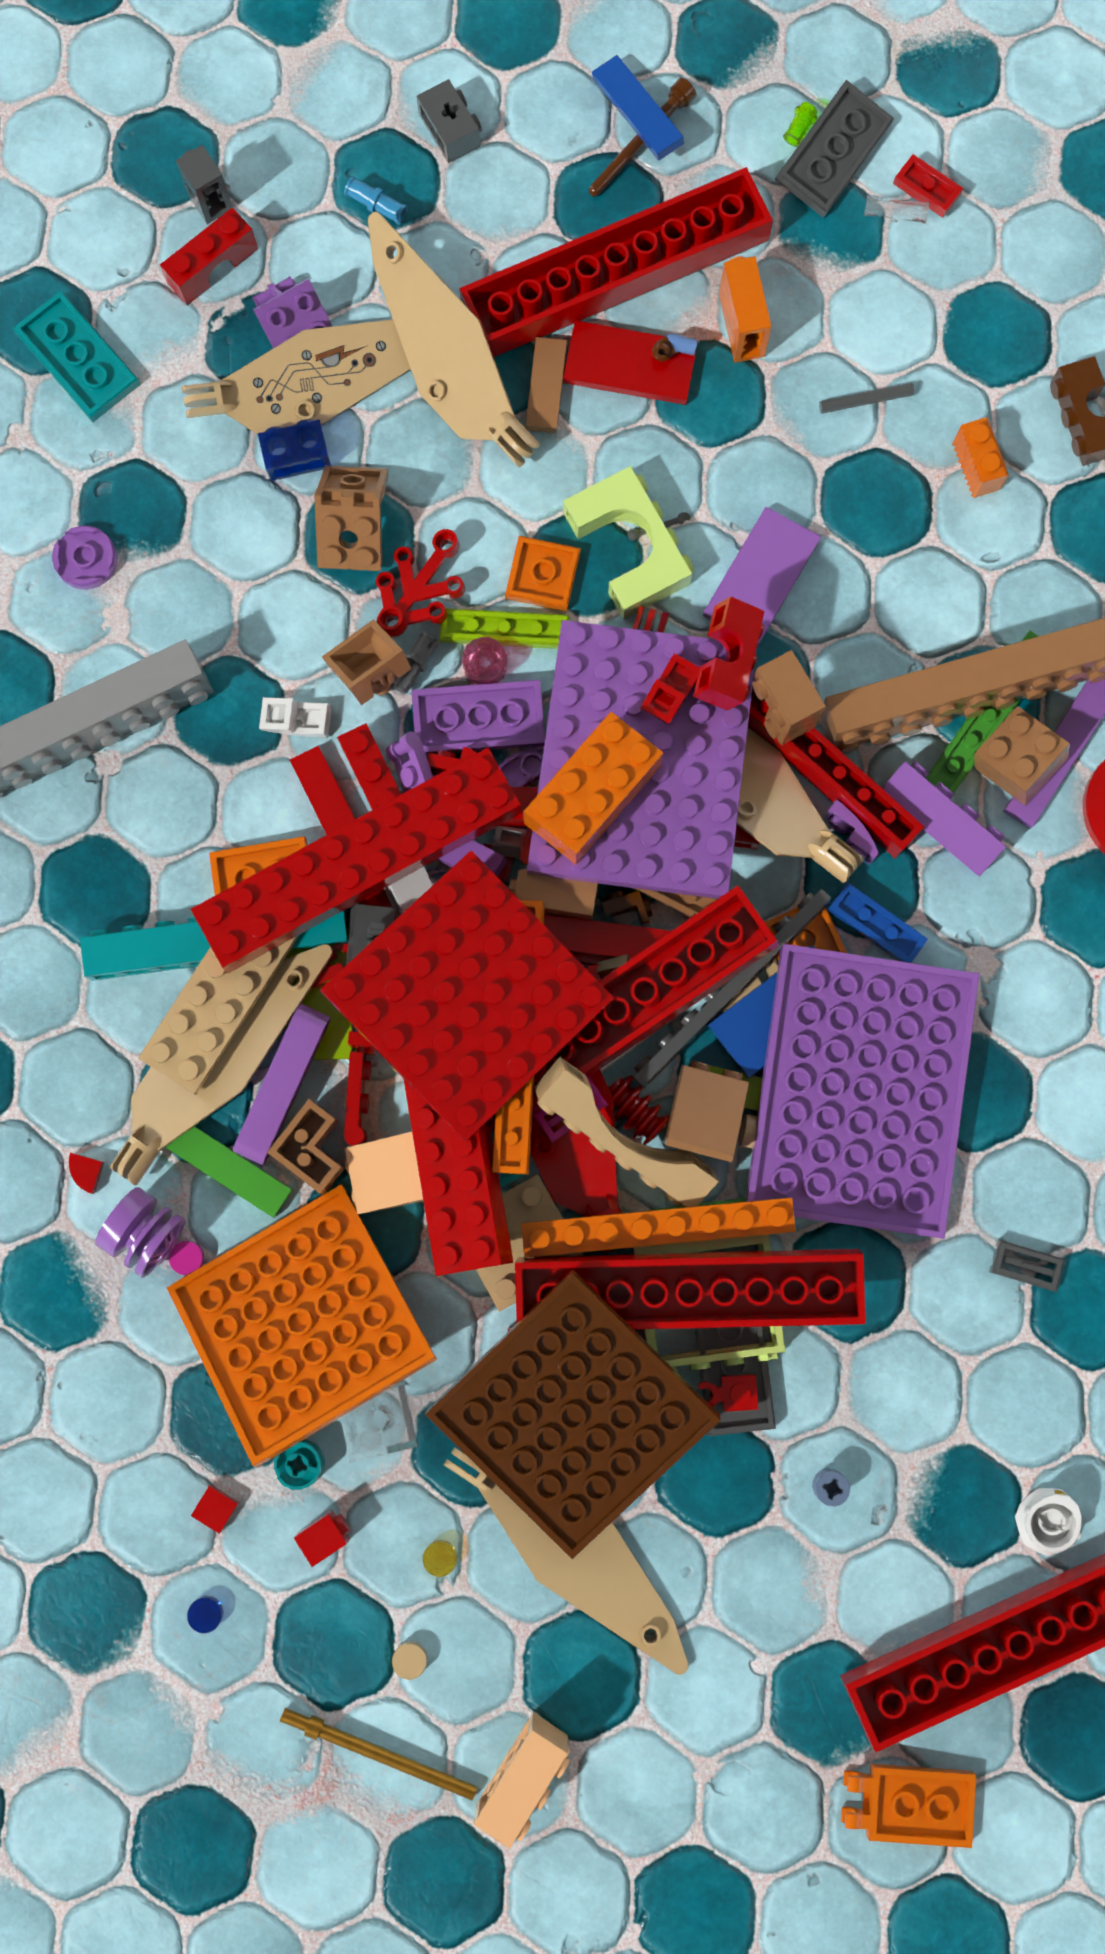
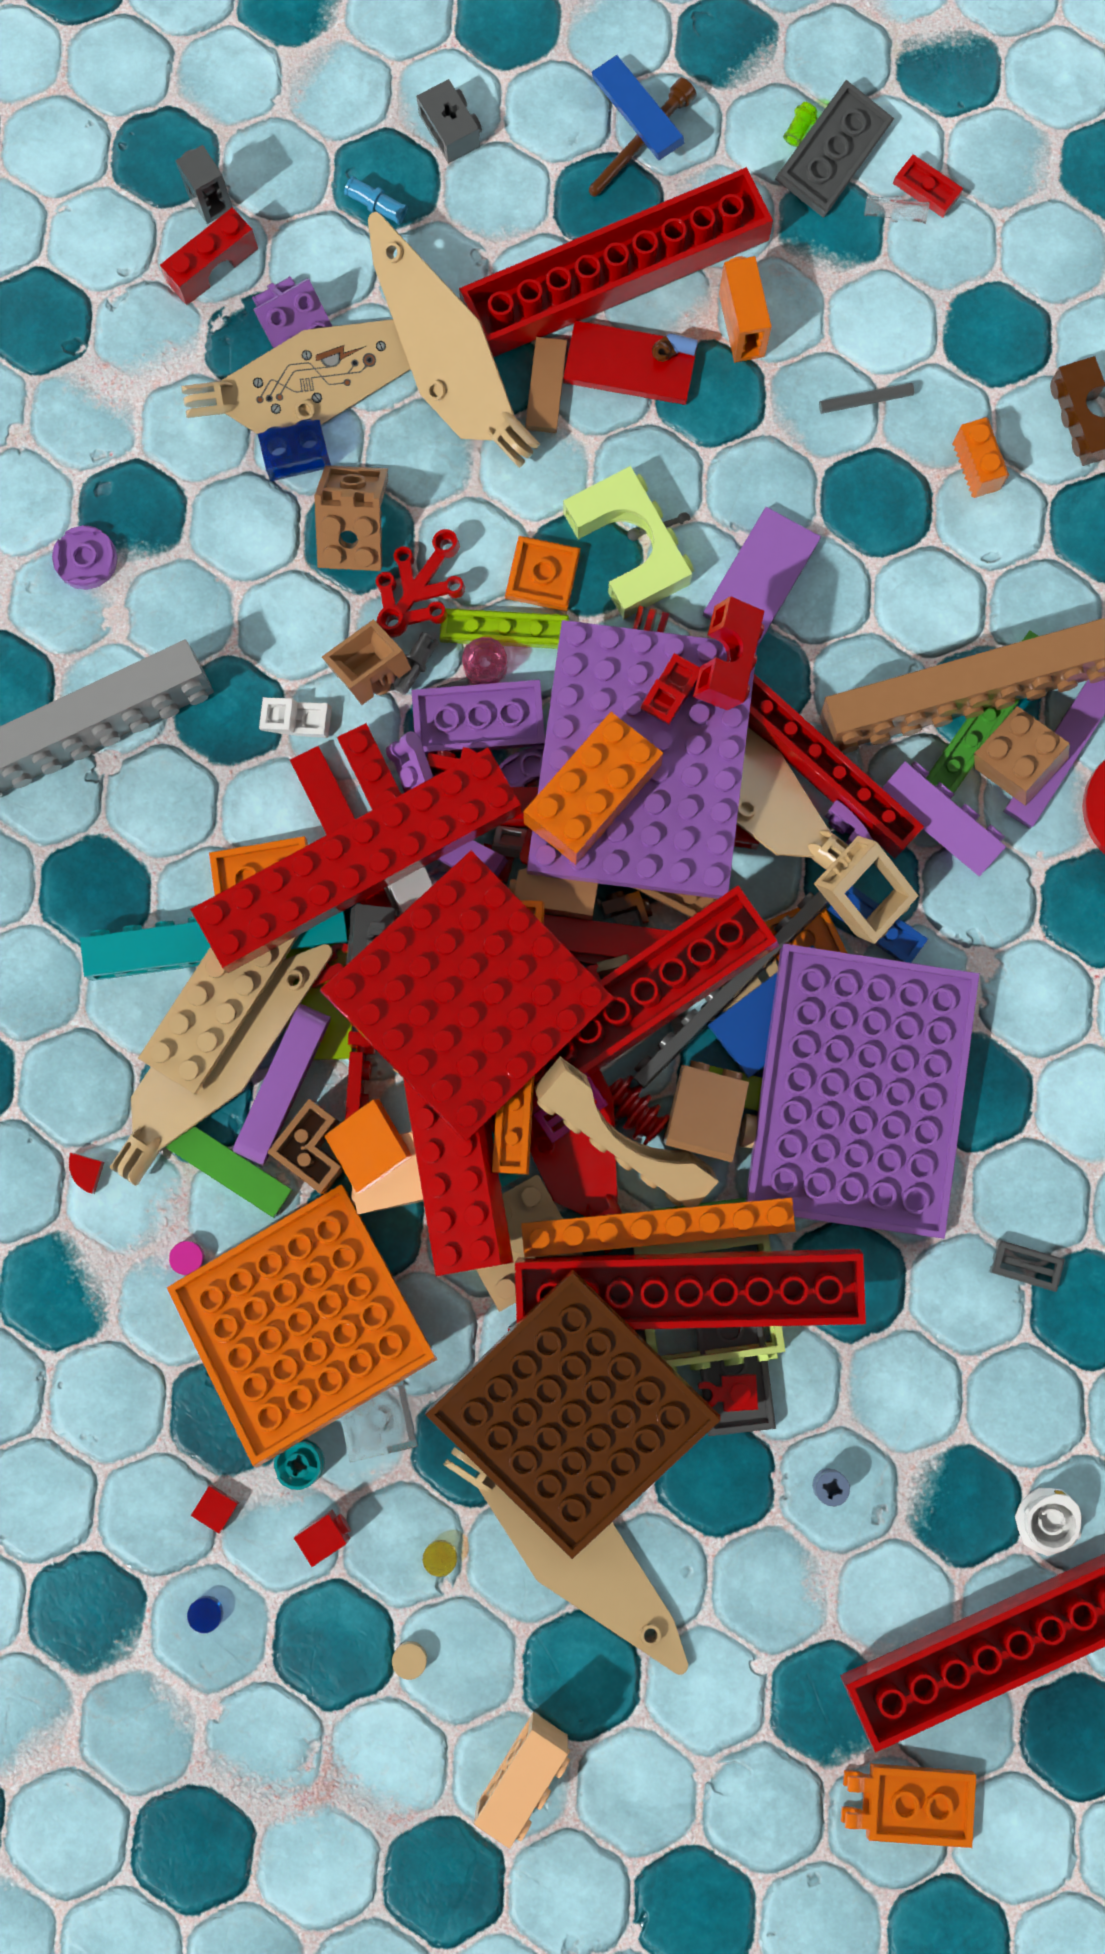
(76, 356): teal tile -> none
(135, 1228): medium lavender wheel -> none
(315, 1727): pearl gold bar -> none
(368, 1145): none -> orange tile
(790, 697): medium nougat brick -> none
(847, 870): none -> tan window

